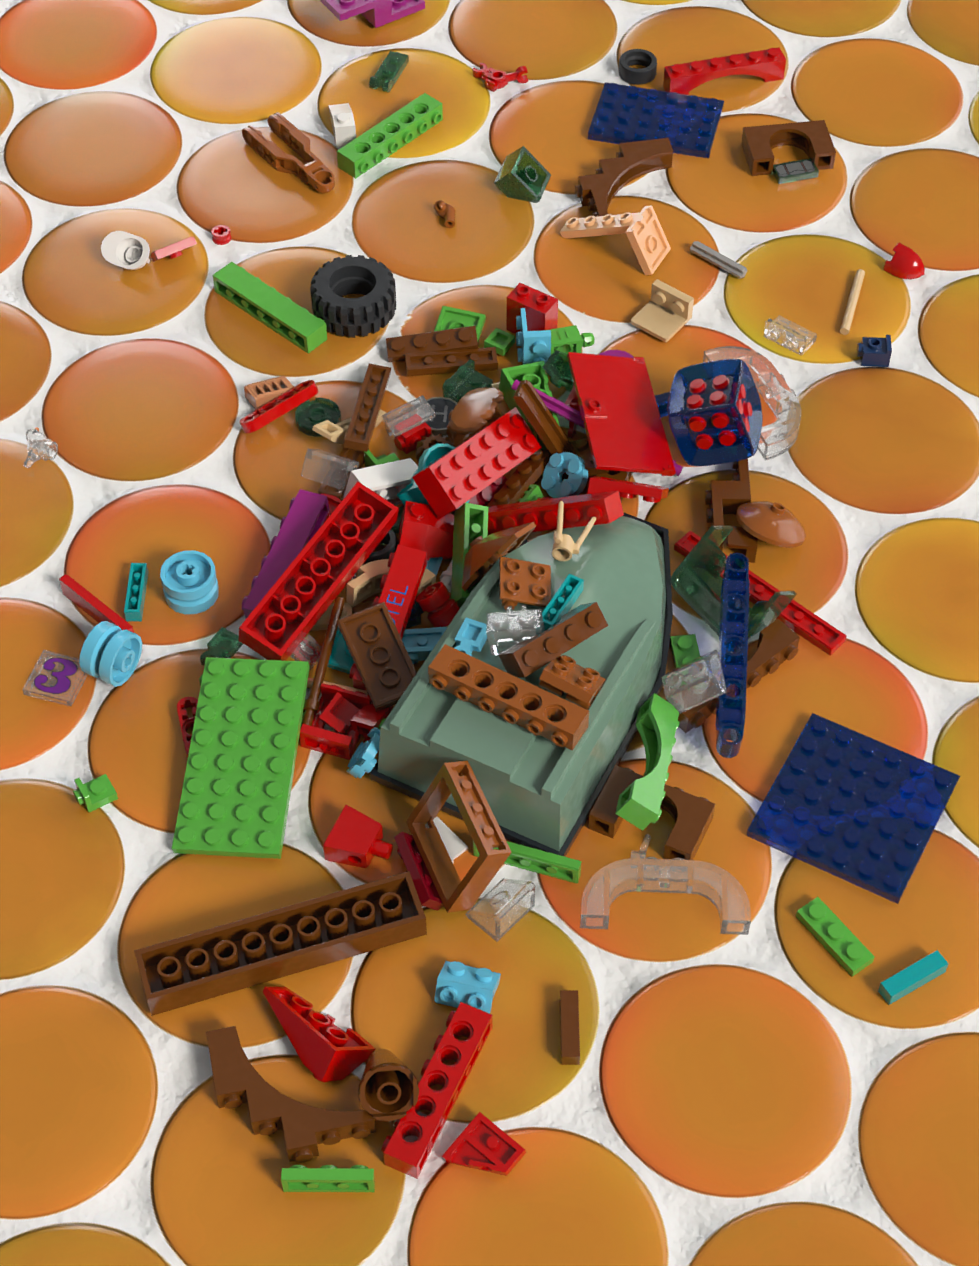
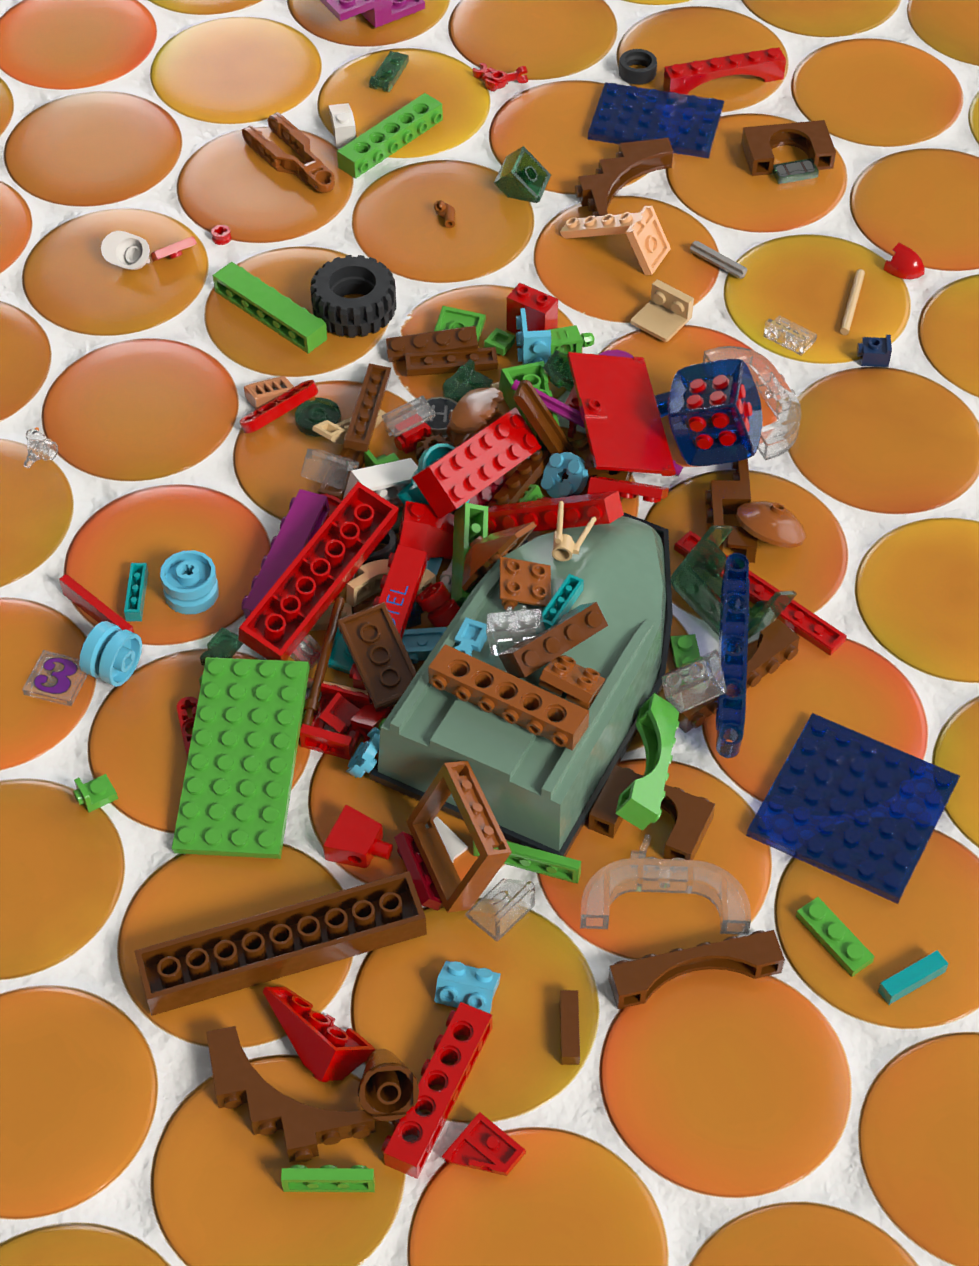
(750, 955): none -> reddish brown arch

